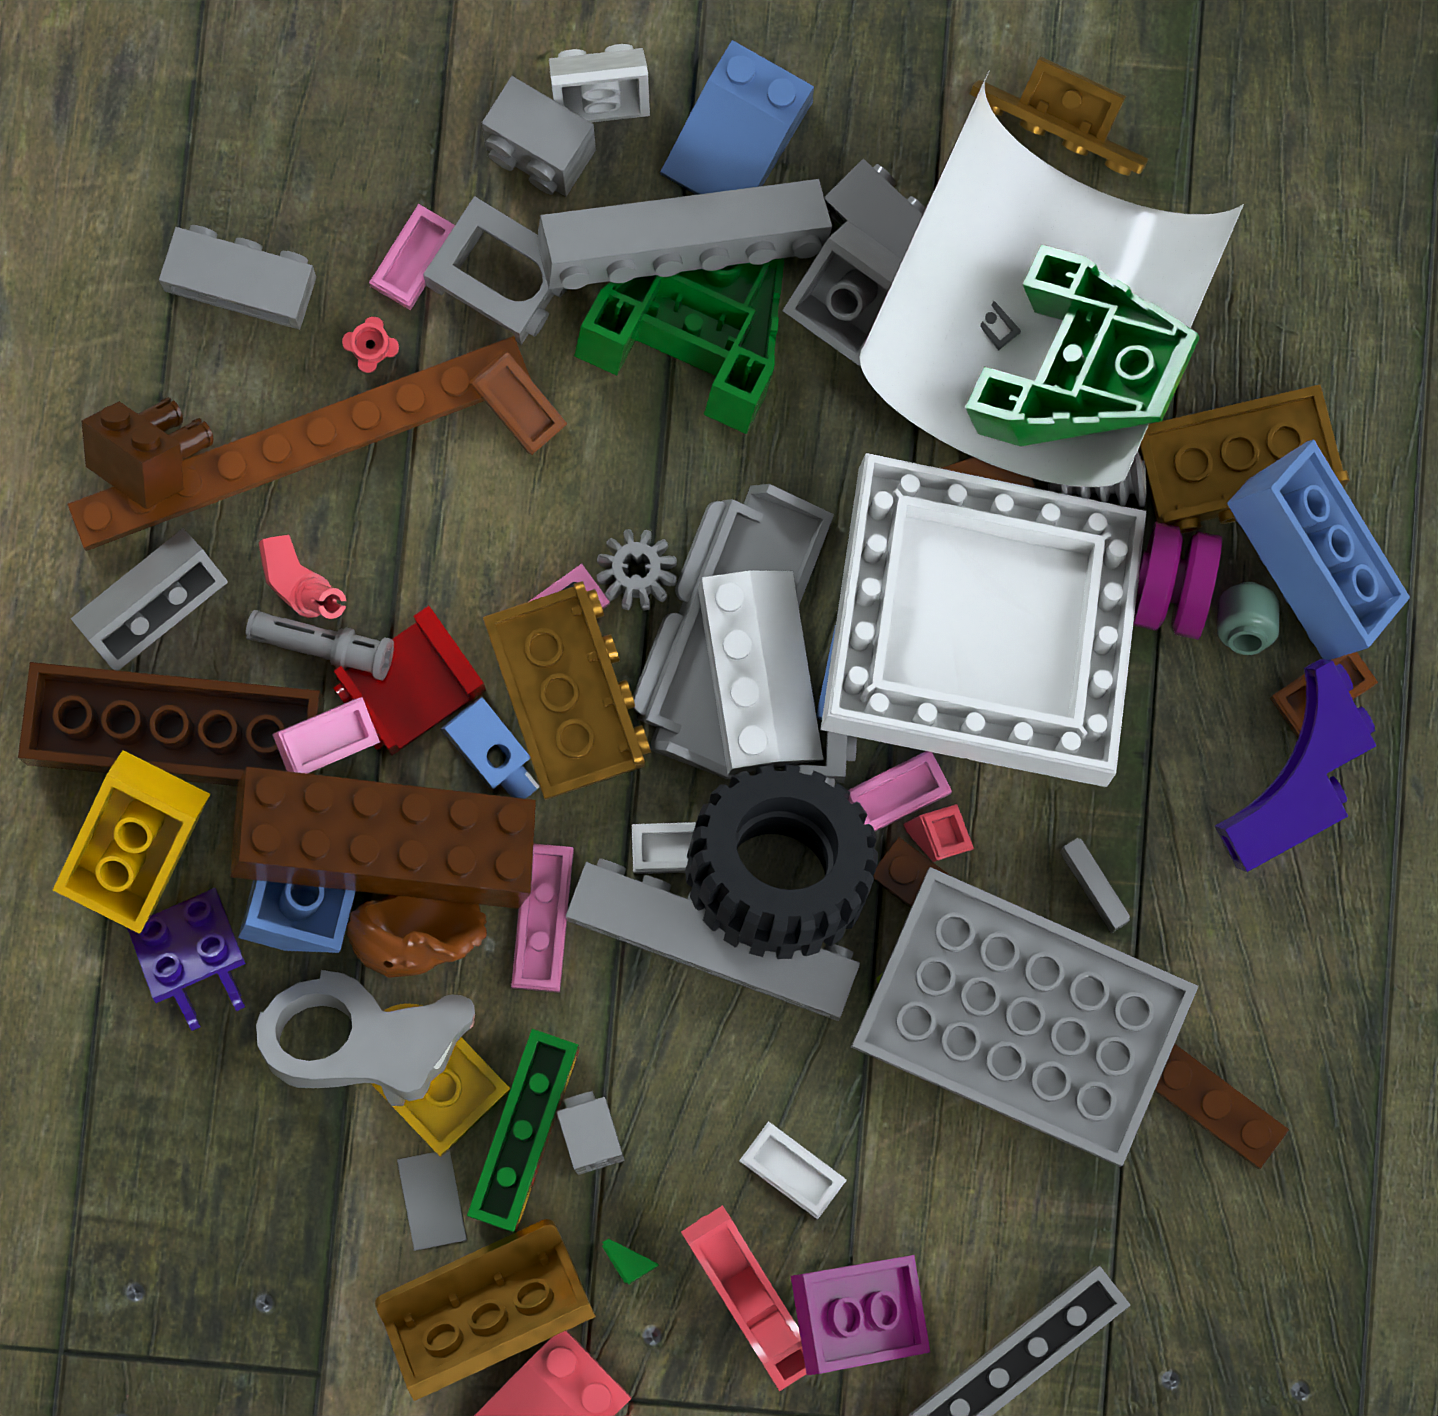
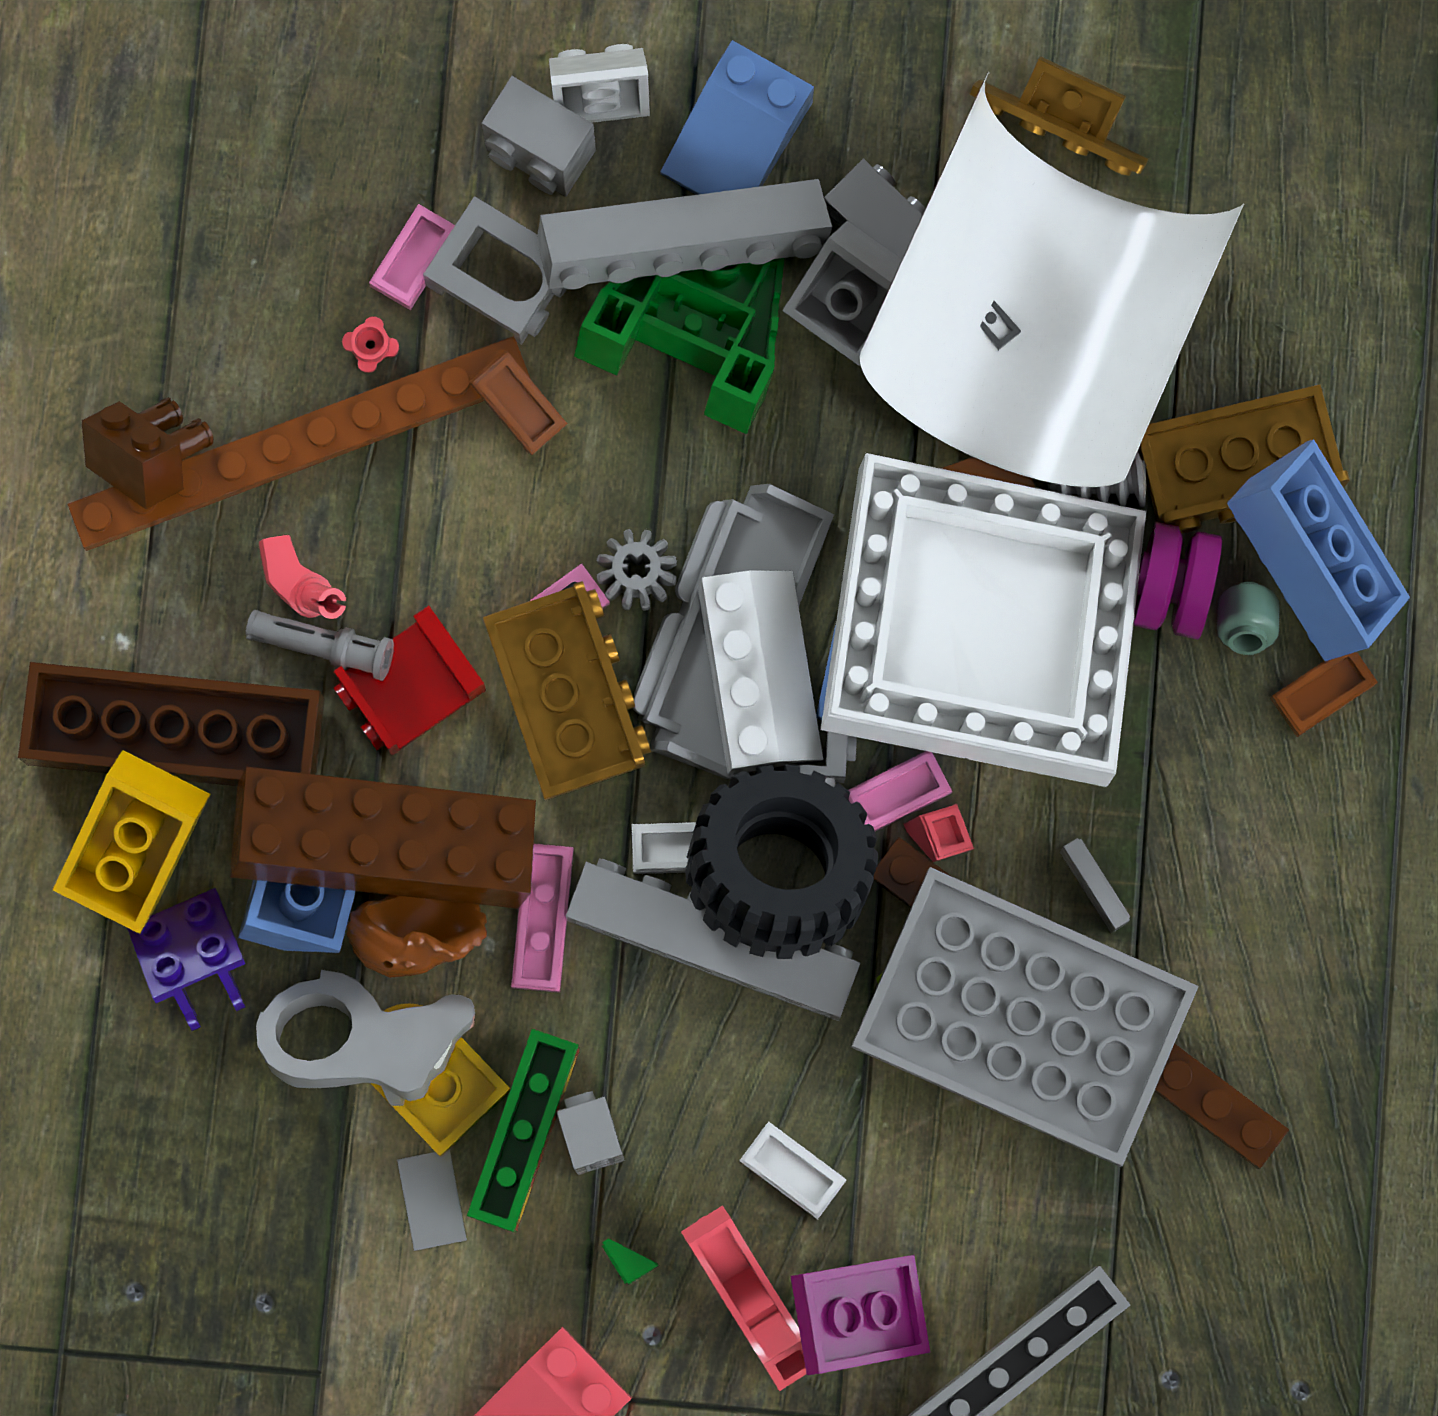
(149, 600): light grey brick -> none
(238, 276): light grey brick -> none
(326, 737): bright pink tile -> none
(478, 730): medium blue torso -> none
(483, 1308): pearl gold bracket -> none
(1105, 370): green wedge -> none
(1302, 795): dark purple arch -> none

